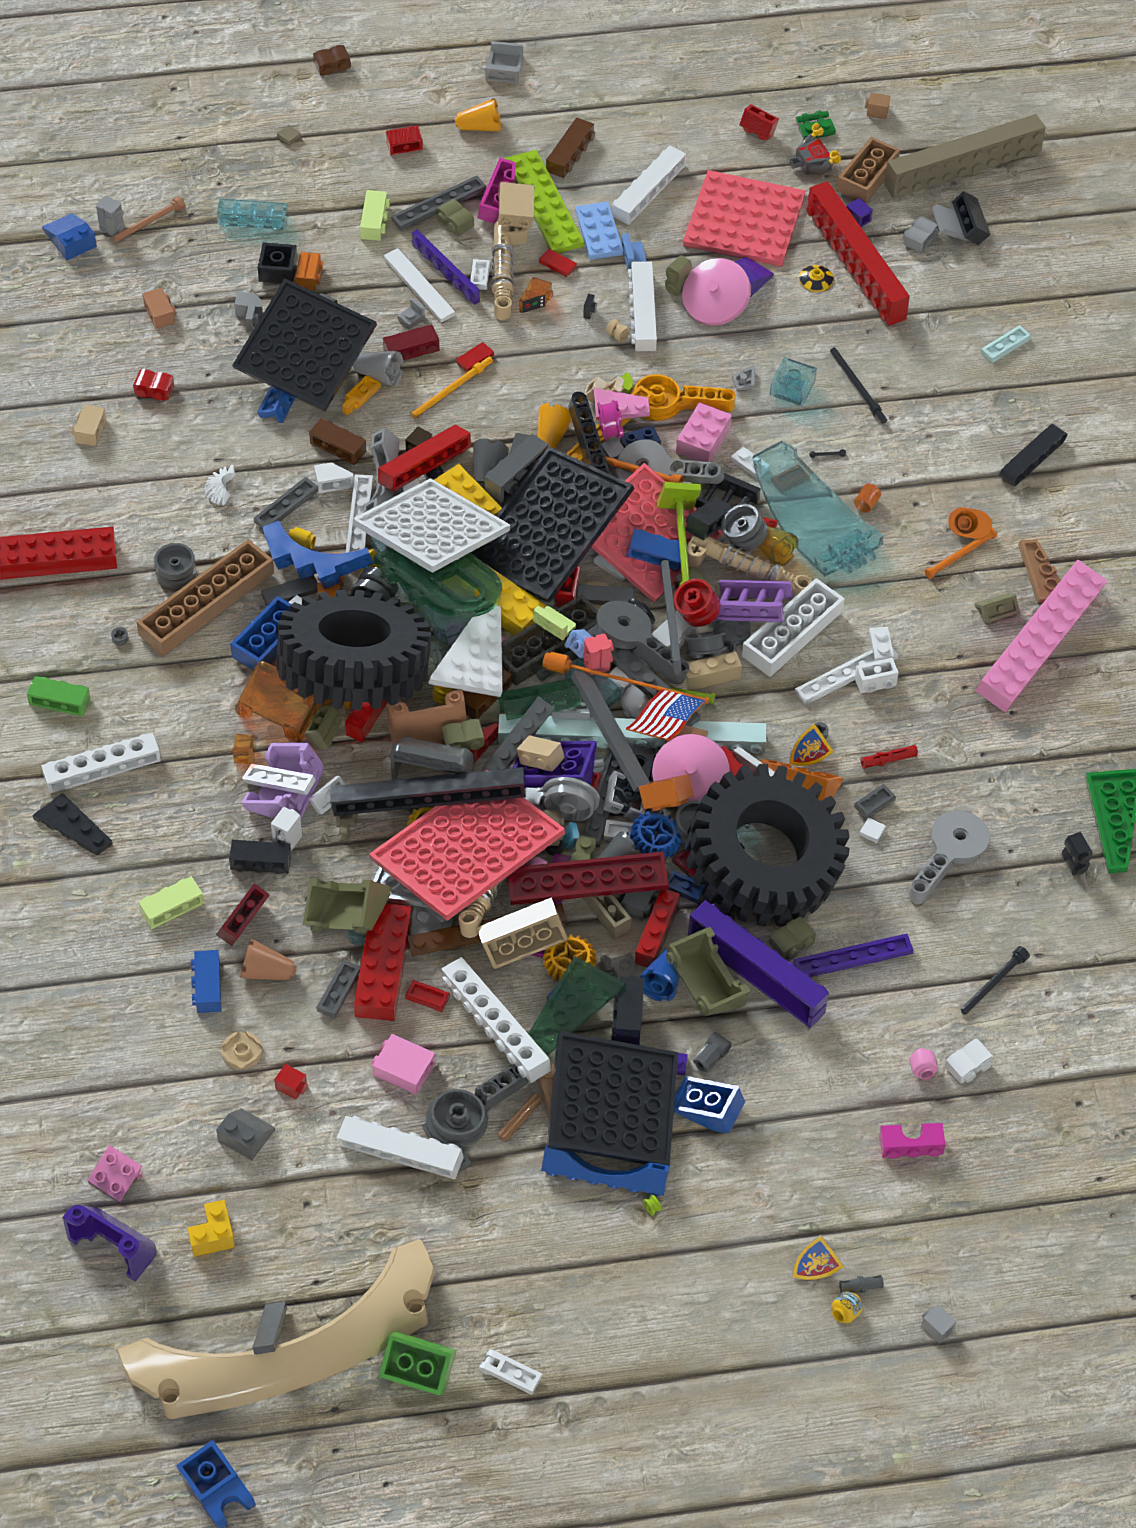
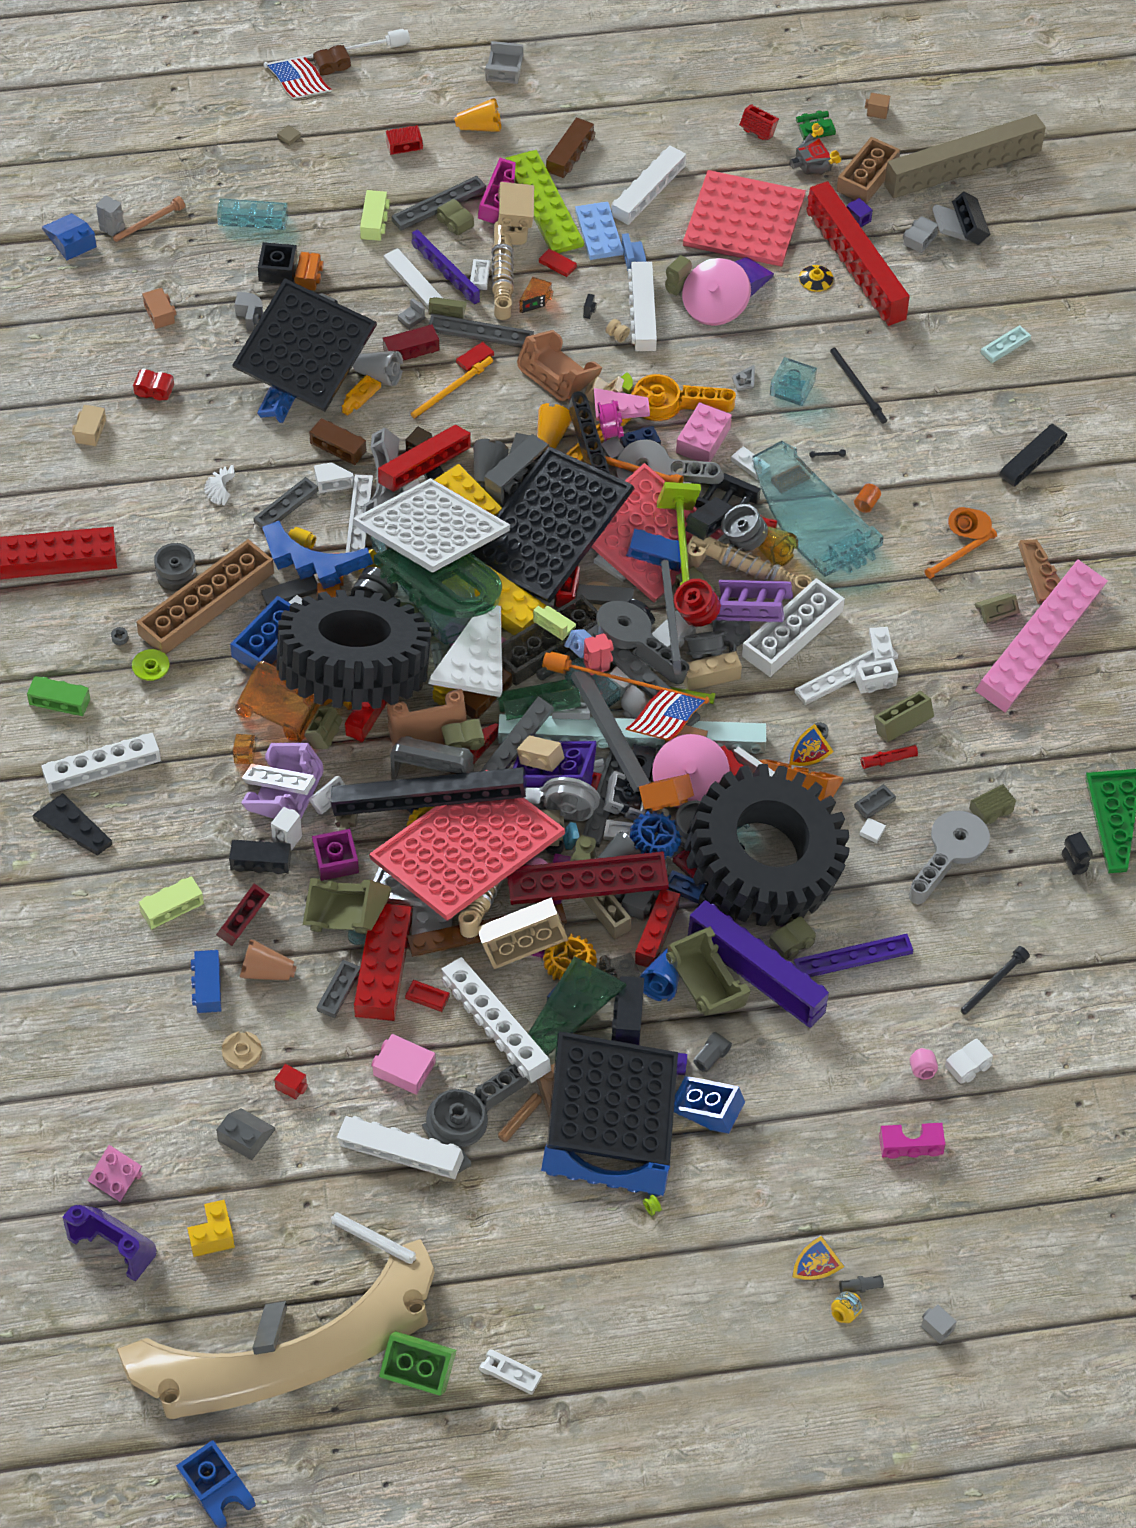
(150, 659): none -> lime dish
(303, 80): none -> flag
(335, 854): none -> magenta brick
(373, 1238): none -> white axle
(447, 307): none -> olive panel
(479, 330): none -> dark grey tile
(551, 368): none -> nougat windscreen
(904, 716): none -> olive brick
(993, 804): none -> olive brick

